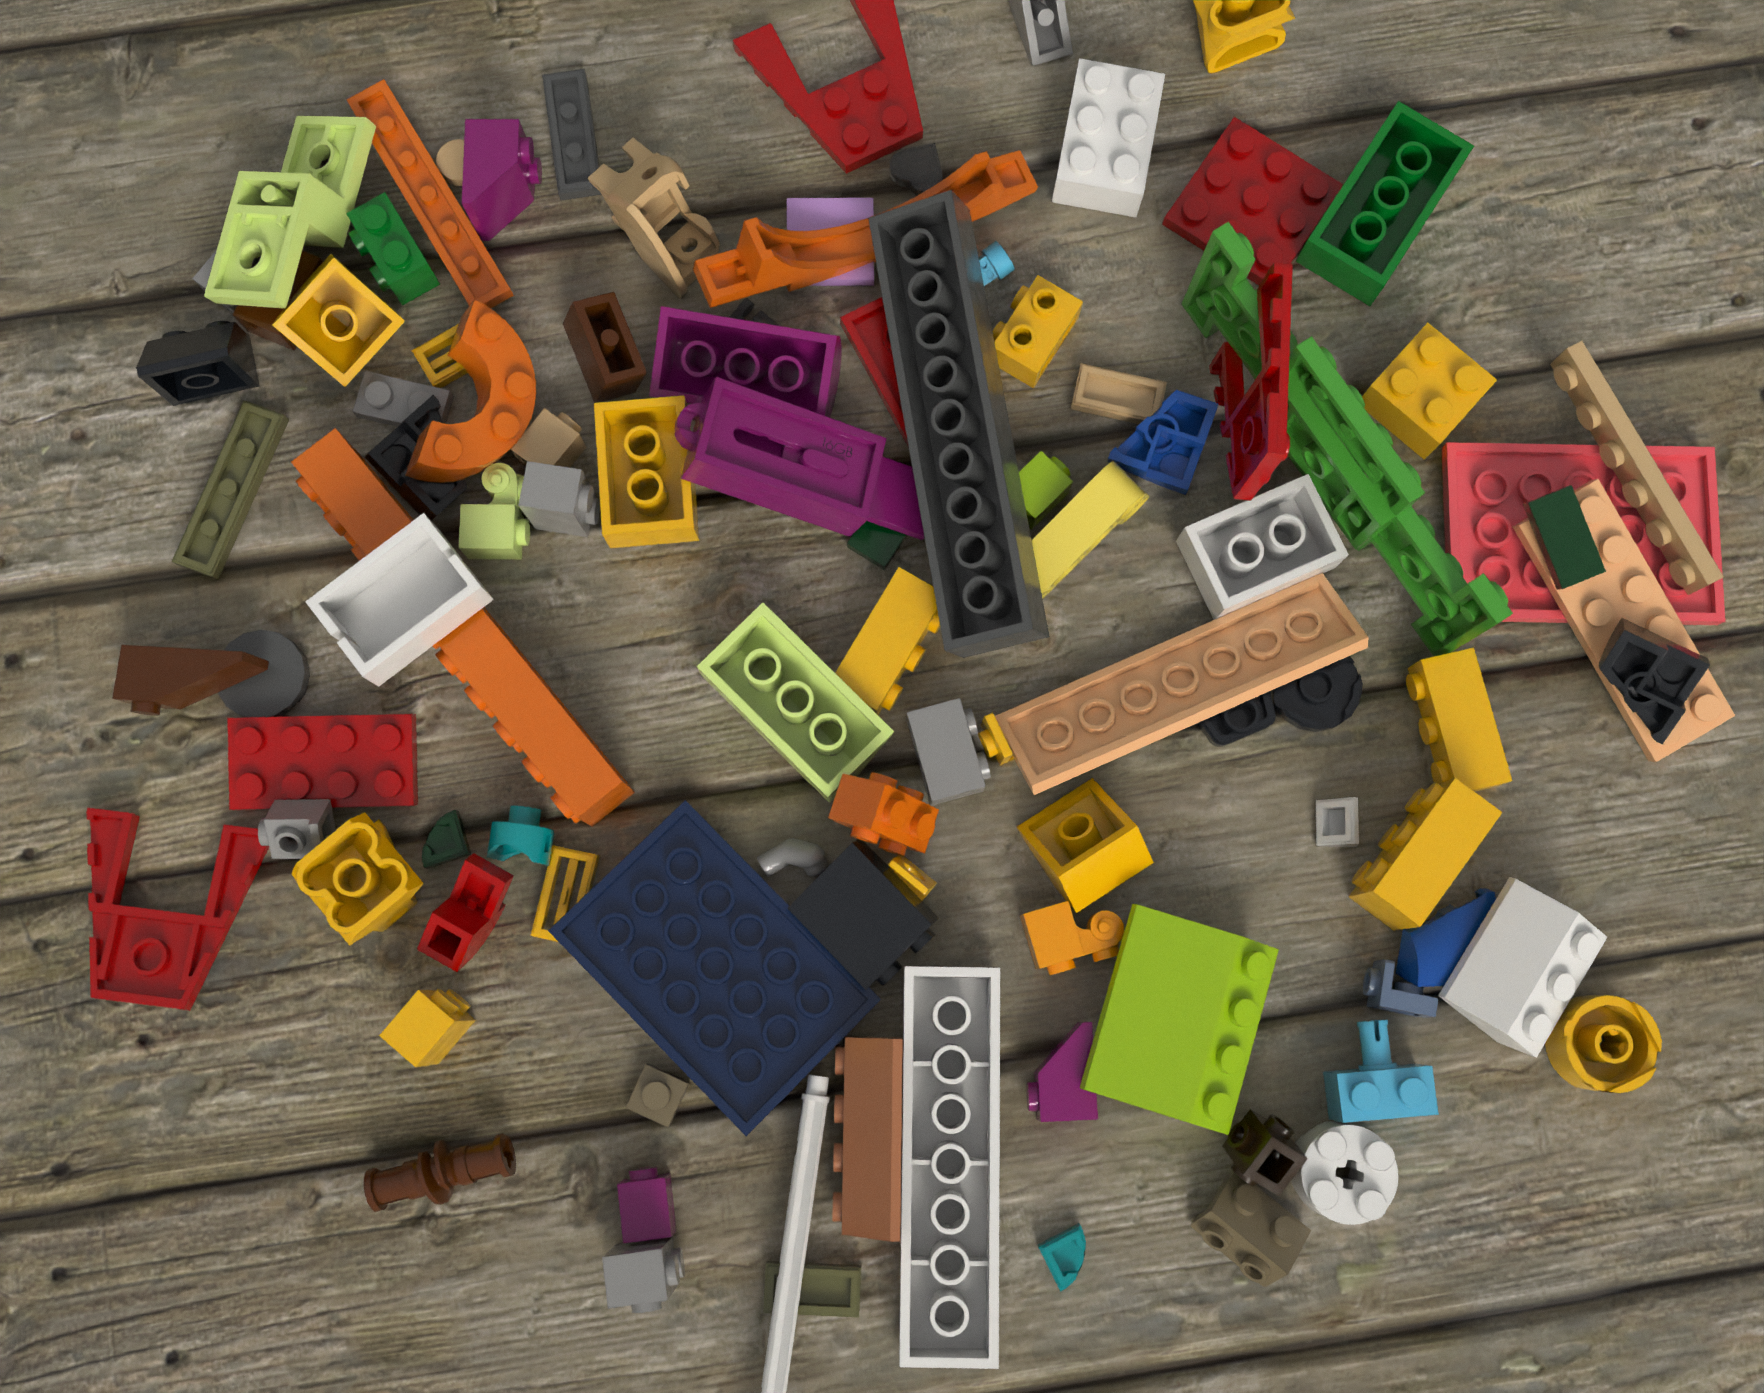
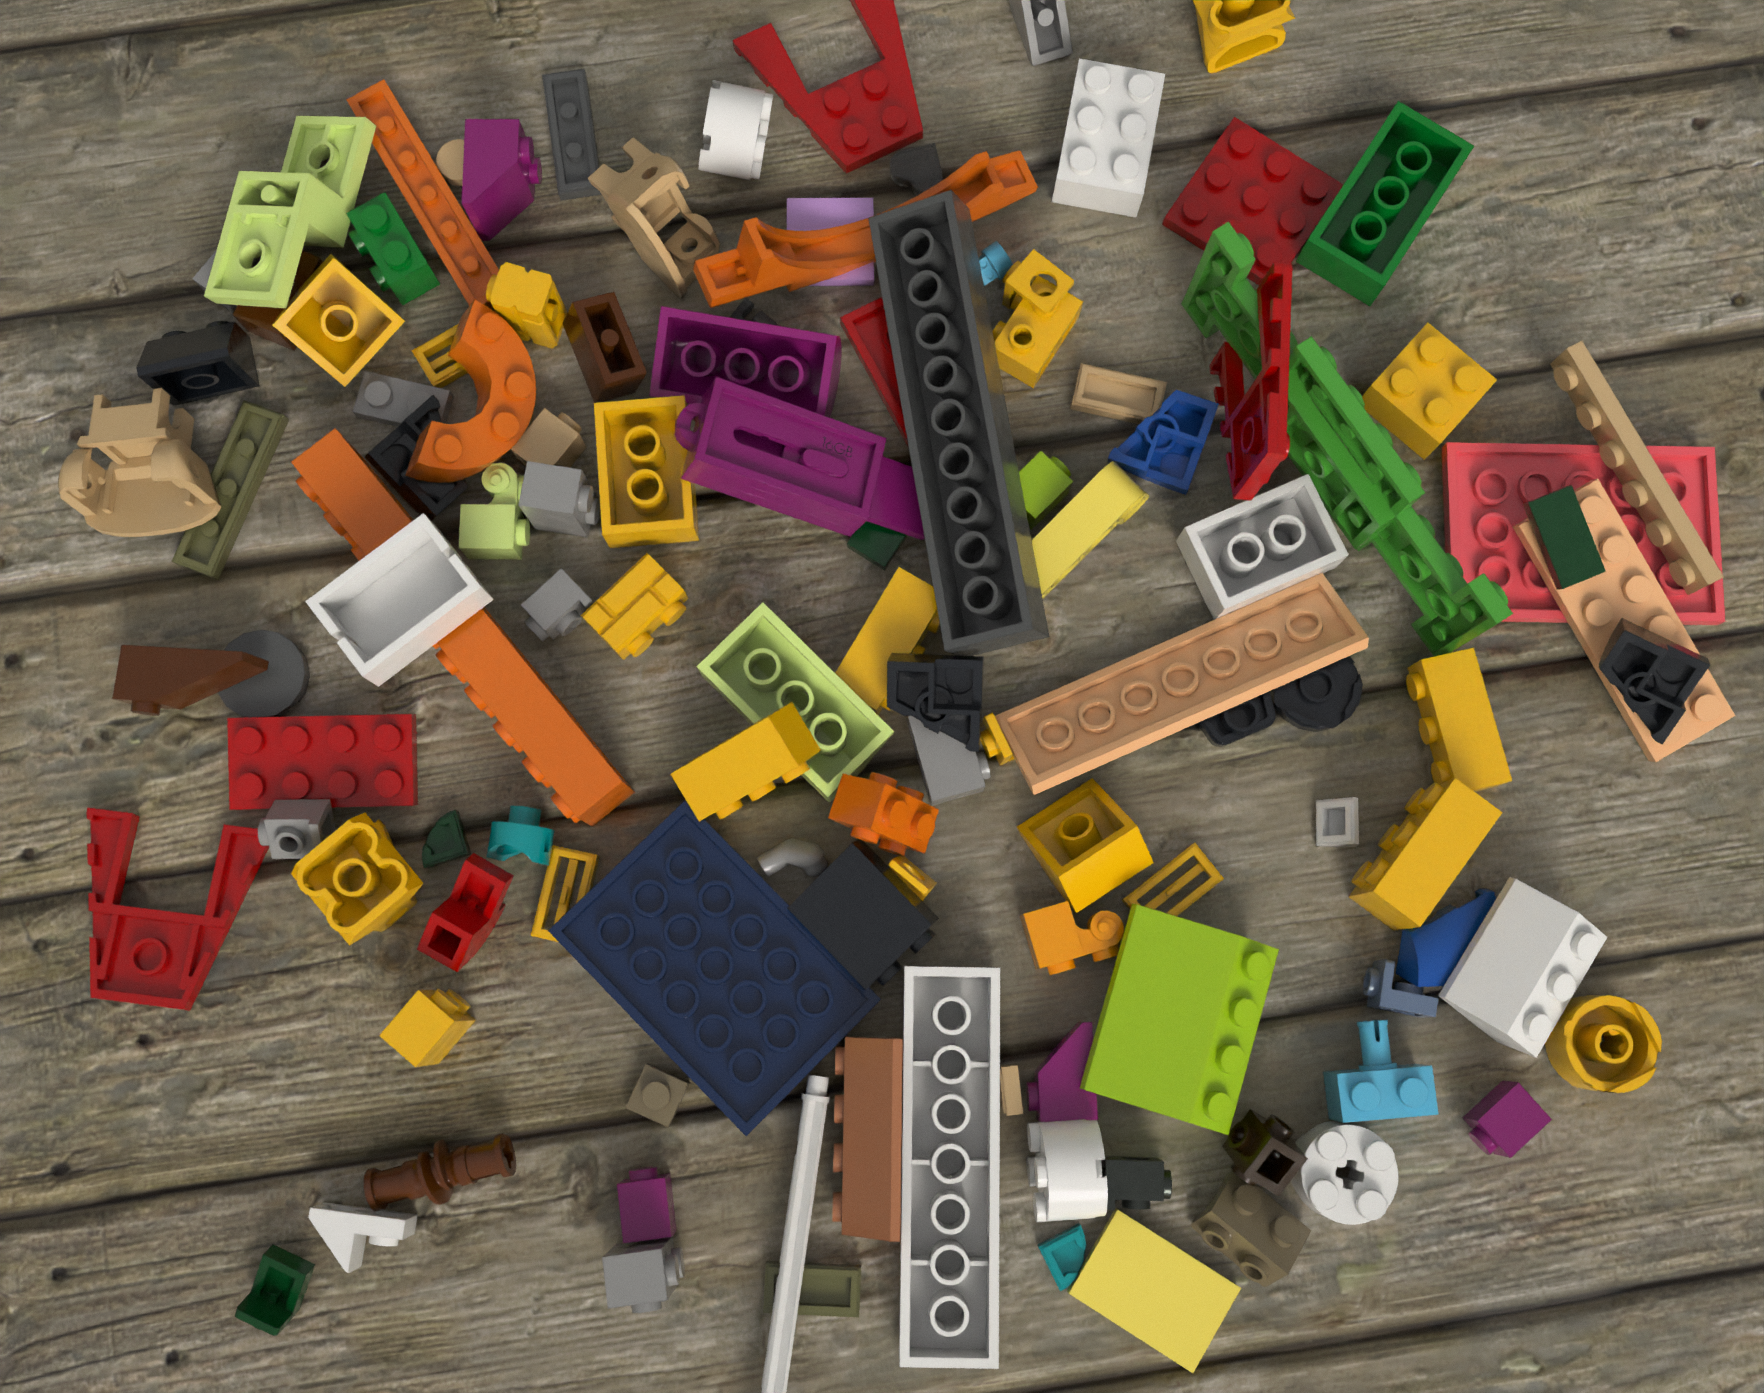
(154, 475): none -> tan piece
(276, 1291): none -> dark green bracket
(346, 1229): none -> white slope
(528, 303): none -> yellow brick
(556, 607): none -> light grey brick
(636, 608): none -> yellow brick
(735, 130): none -> white brick
(747, 764): none -> yellow brick
(939, 692): none -> black slope
(1010, 1090): none -> tan tile
(1022, 275): none -> yellow bracket
(1067, 1170): none -> white brick
(1136, 1181): none -> pearl dark grey brick
(1154, 1290): none -> light yellow tile
(1203, 865): none -> yellow tile
(1505, 1120): none -> magenta brick

